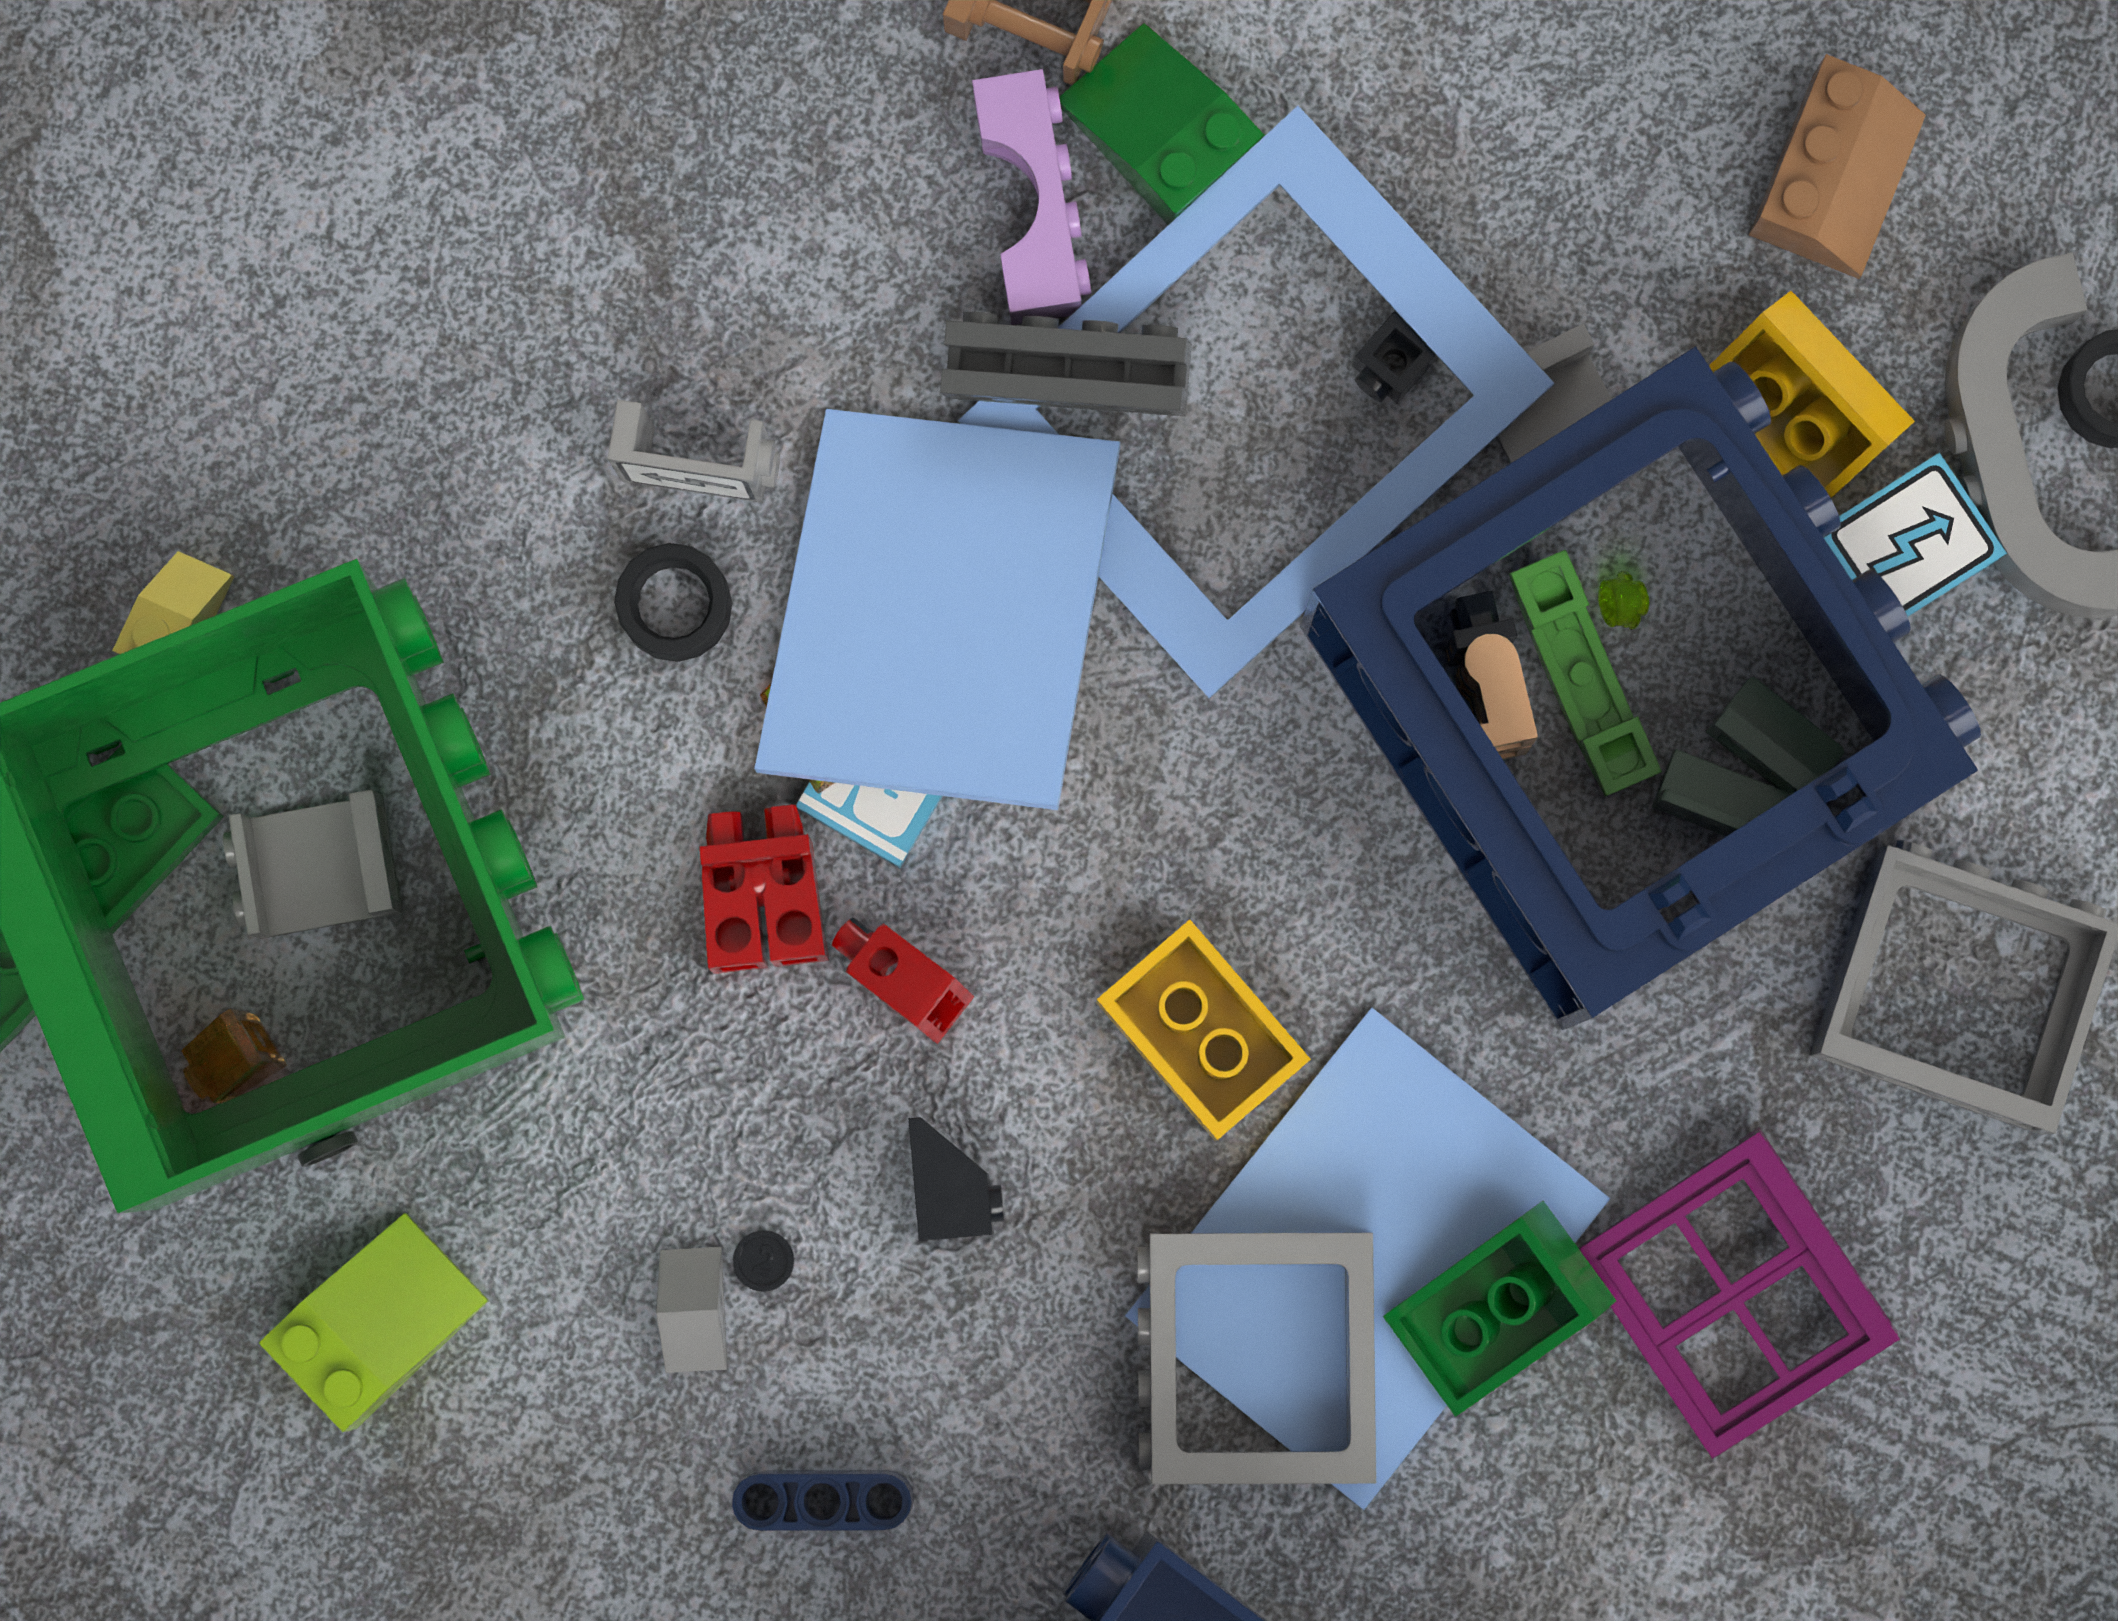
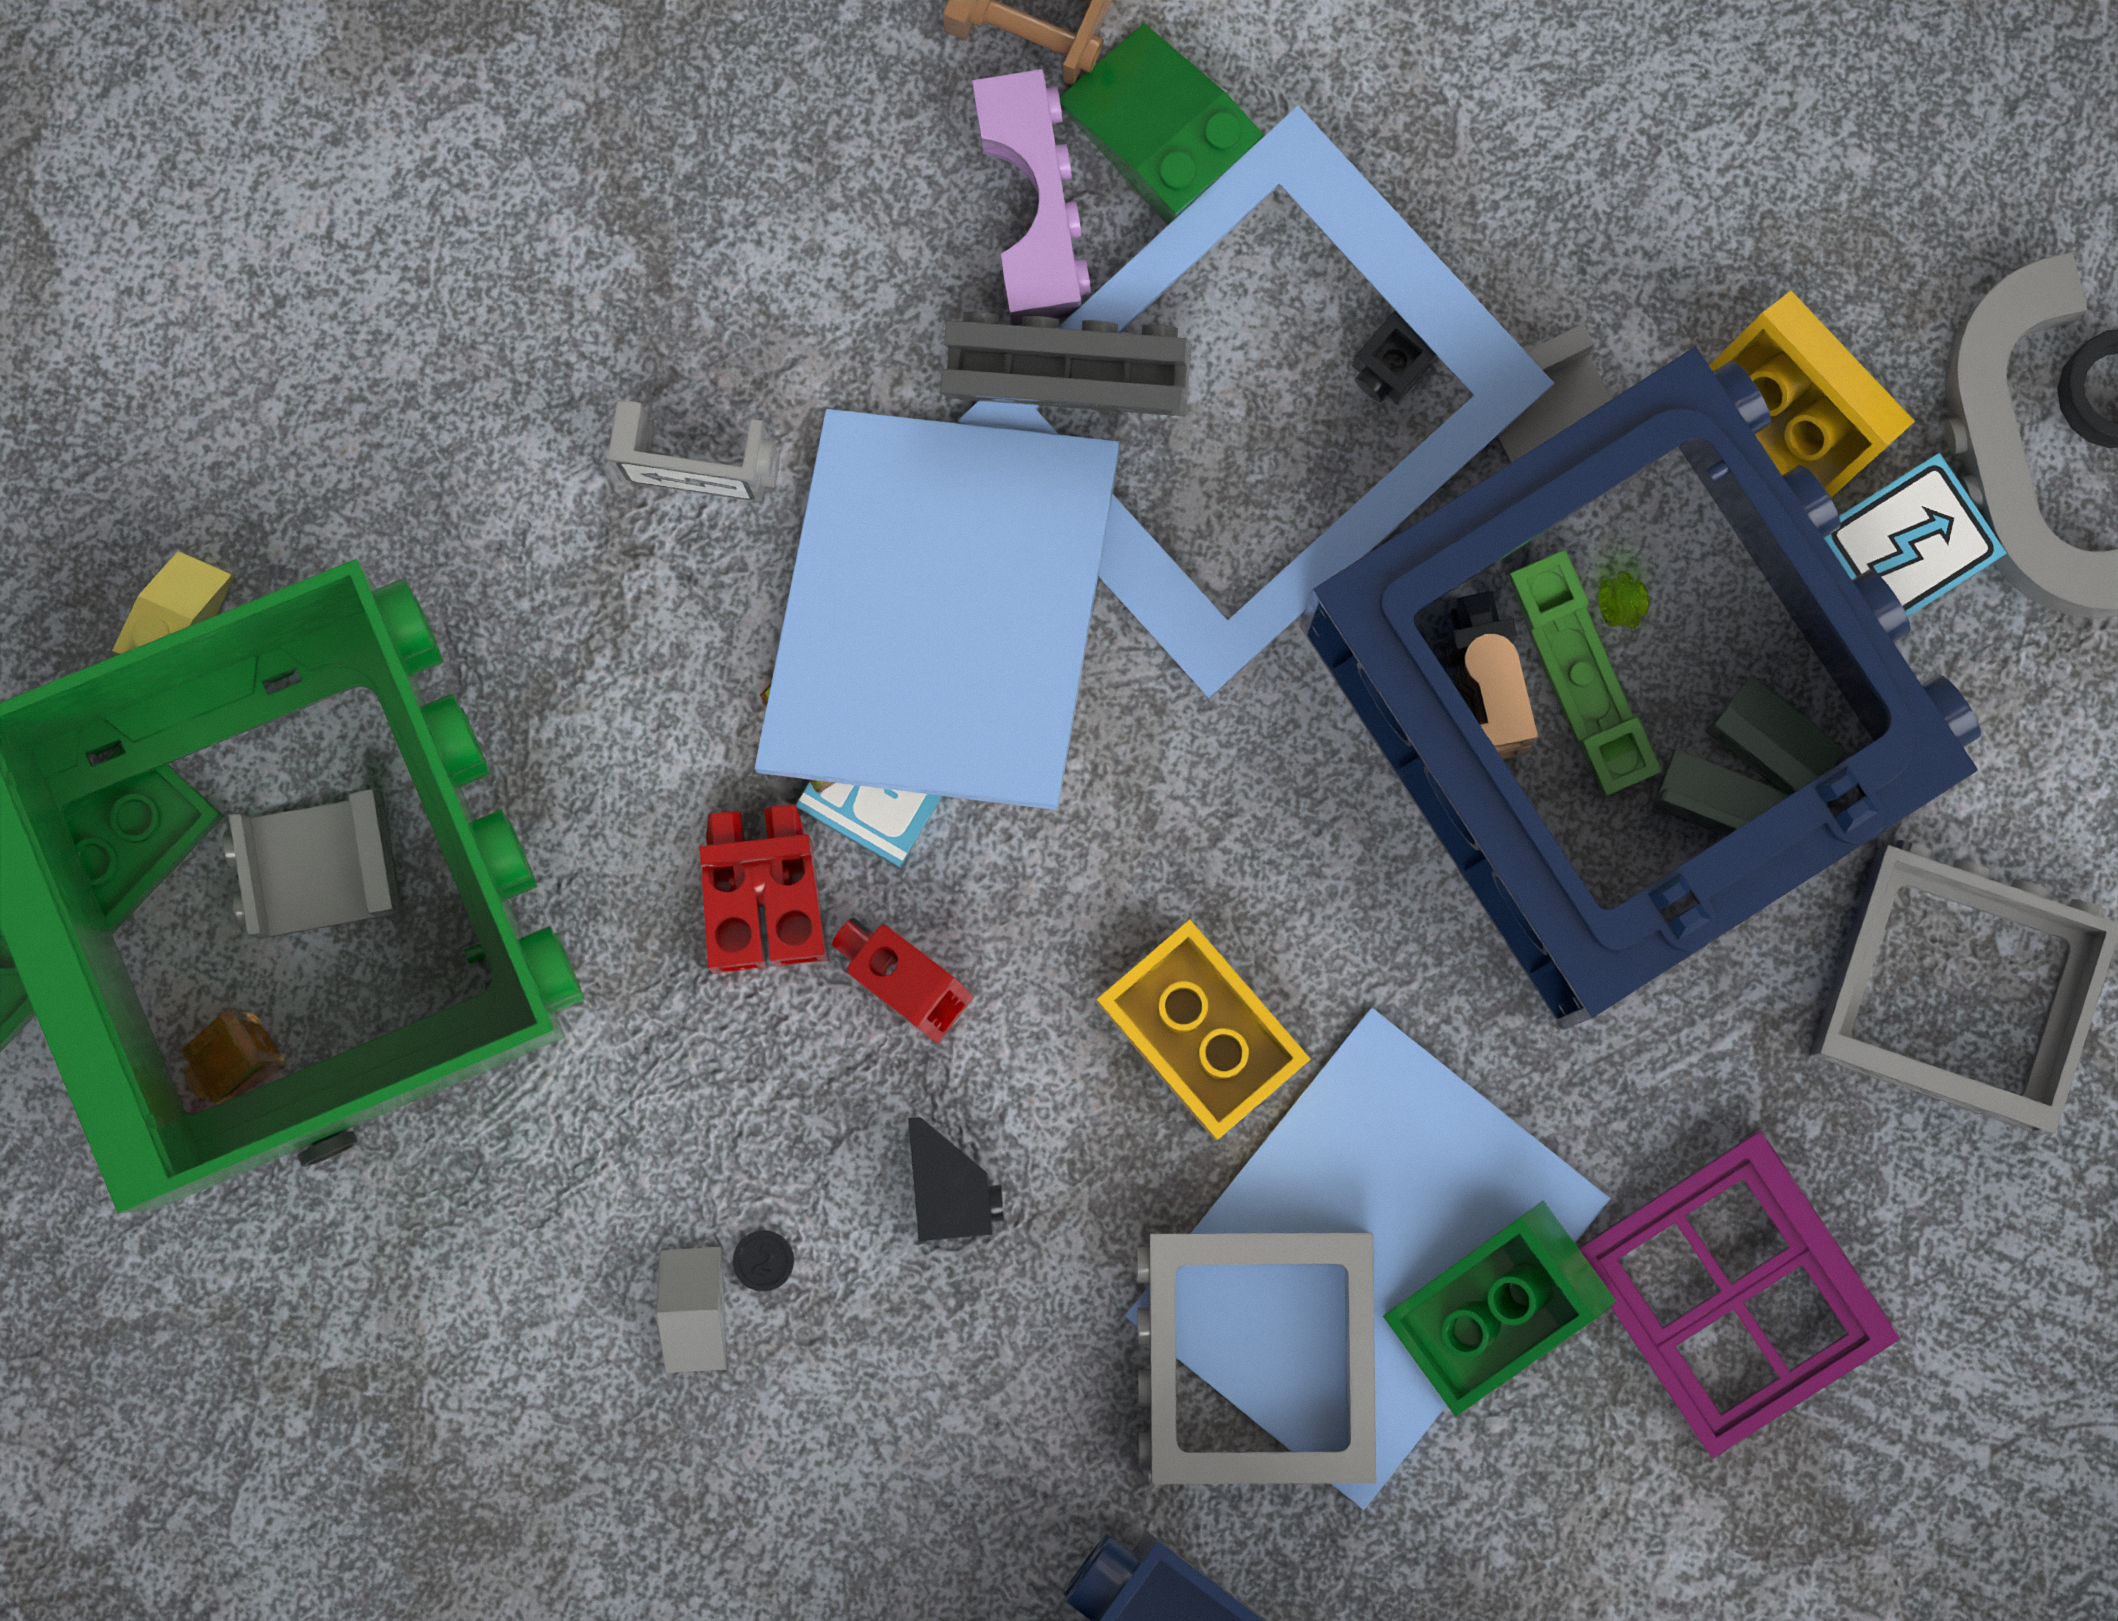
(374, 1323): lime slope -> none
(661, 558): black tyre -> none
(793, 1507): dark blue beam -> none
(1839, 167): medium nougat slope -> none

